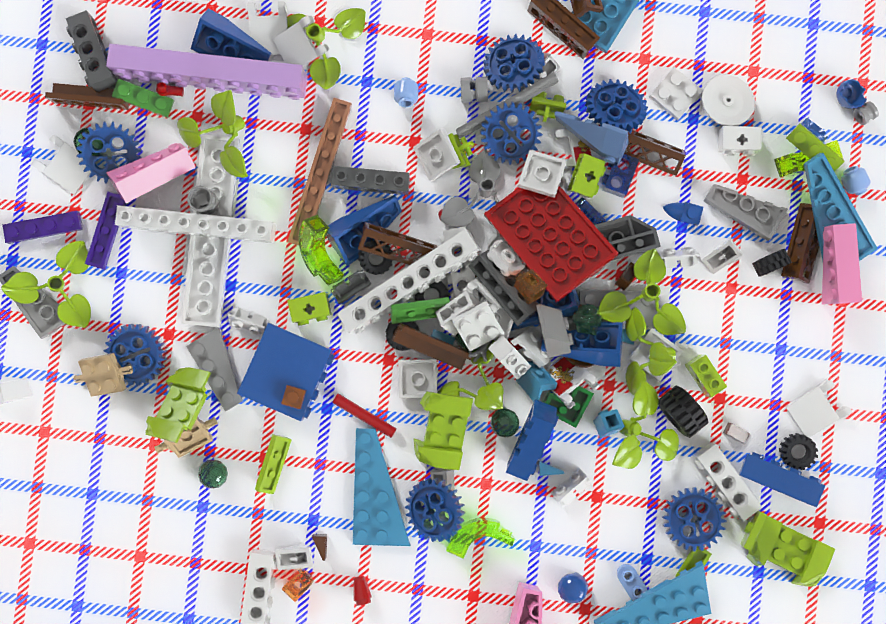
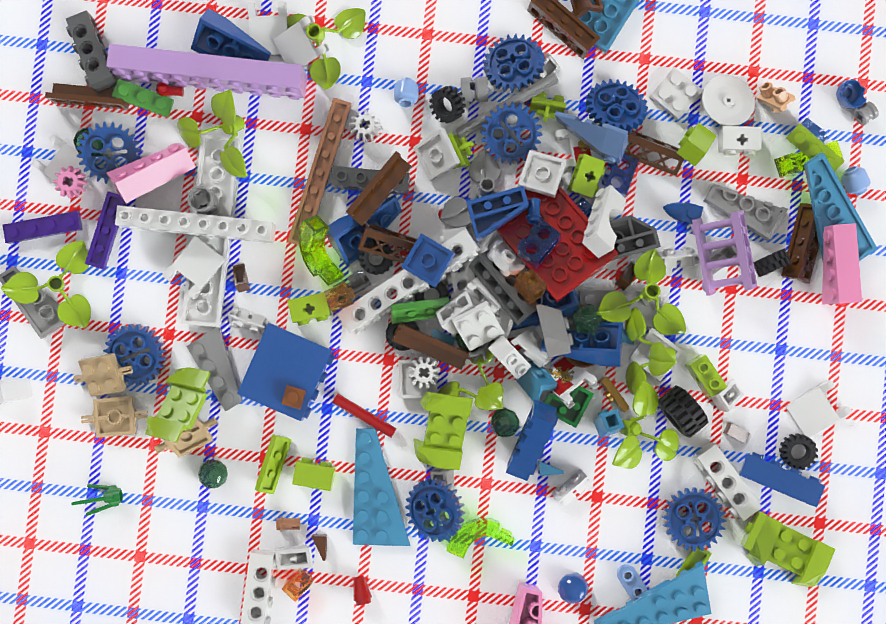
(63, 180): none -> bright pink gear
(112, 496): none -> green plant
(114, 416): none -> tan plate
(196, 263): none -> white flag
(240, 278): none -> reddish brown piece
(287, 523): none -> nougat pin
(314, 474): none -> lime brick
(334, 293): none -> clear orange brick
(358, 128): none -> white gear
(379, 189): none -> reddish brown fence
(424, 379): none -> white gear
(428, 260): none -> blue plate
(439, 108): none -> black tyre
(496, 210): none -> blue wedge
(534, 211): none -> blue pin
(543, 246): none -> clear blue brick
(599, 235): none -> white arch
(613, 394): none -> pearl gold plate
(695, 143): none -> lime brick
(728, 397): none -> white slope
(743, 259): none -> lavender fence
(775, 97): none -> light nougat hips

